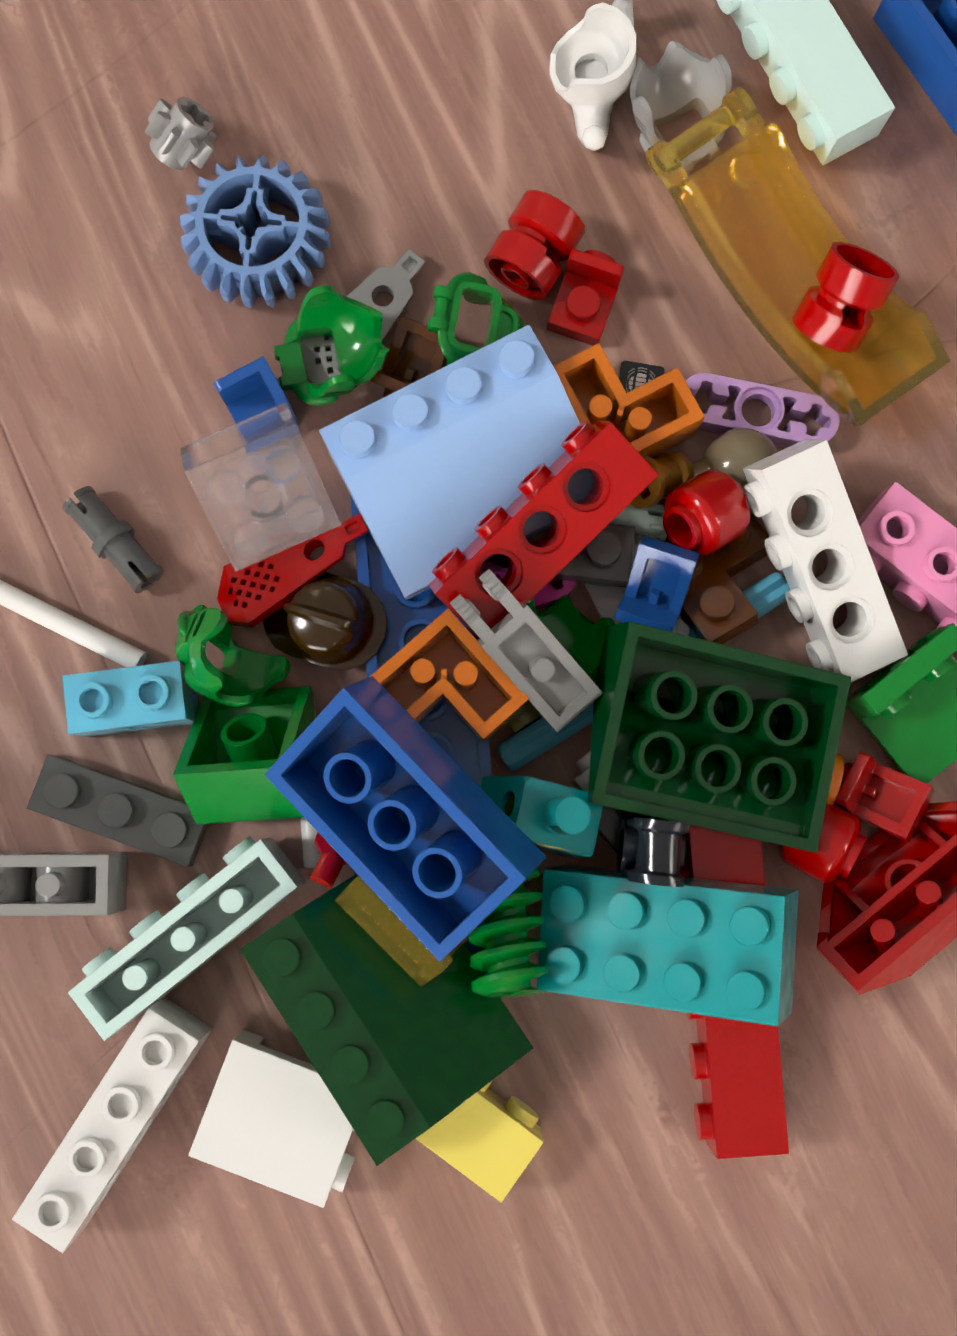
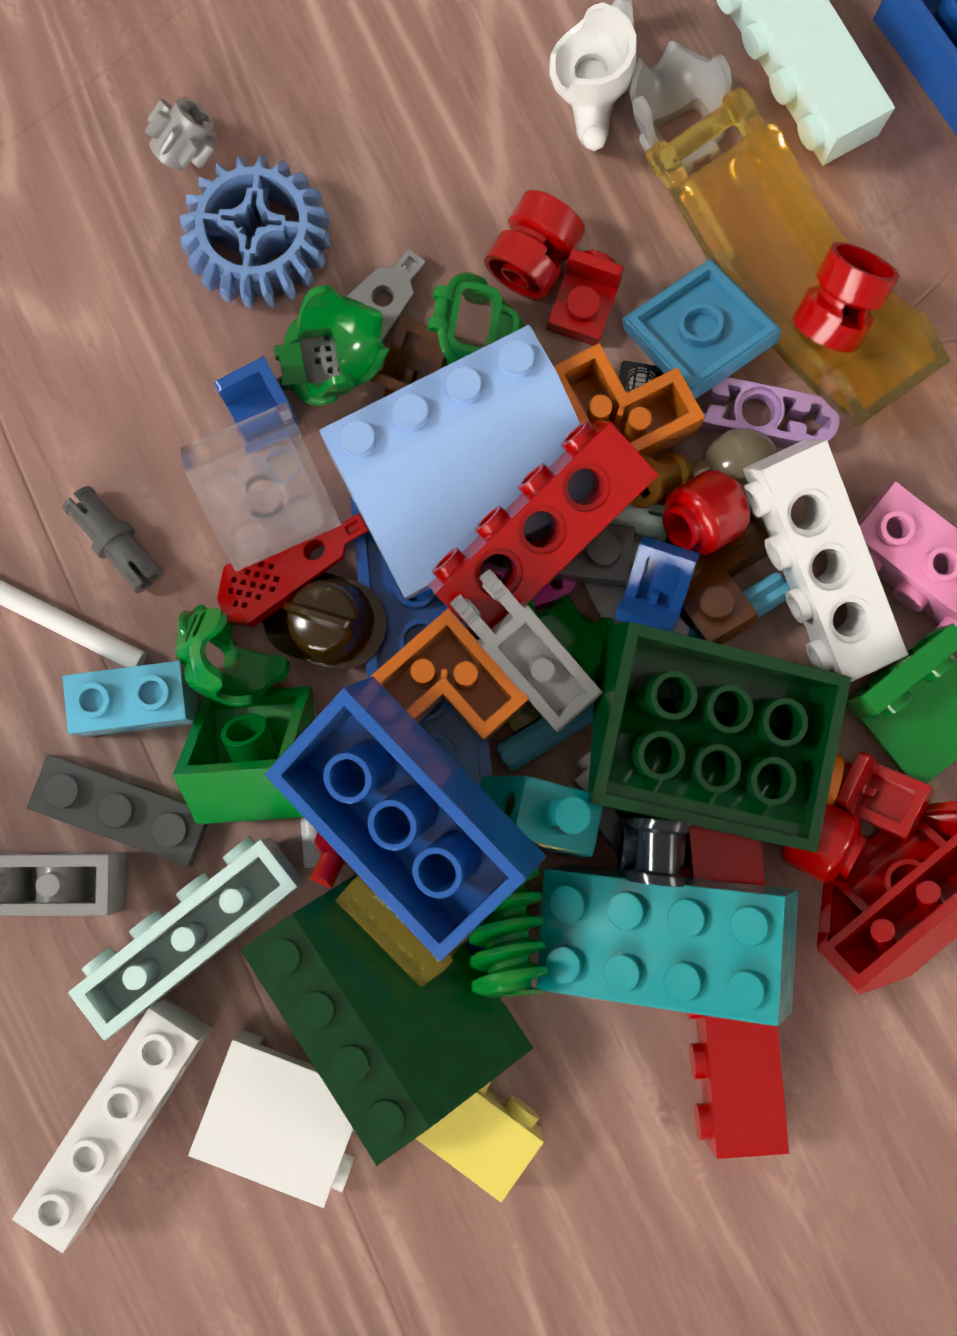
(702, 328): none -> dark azure tile

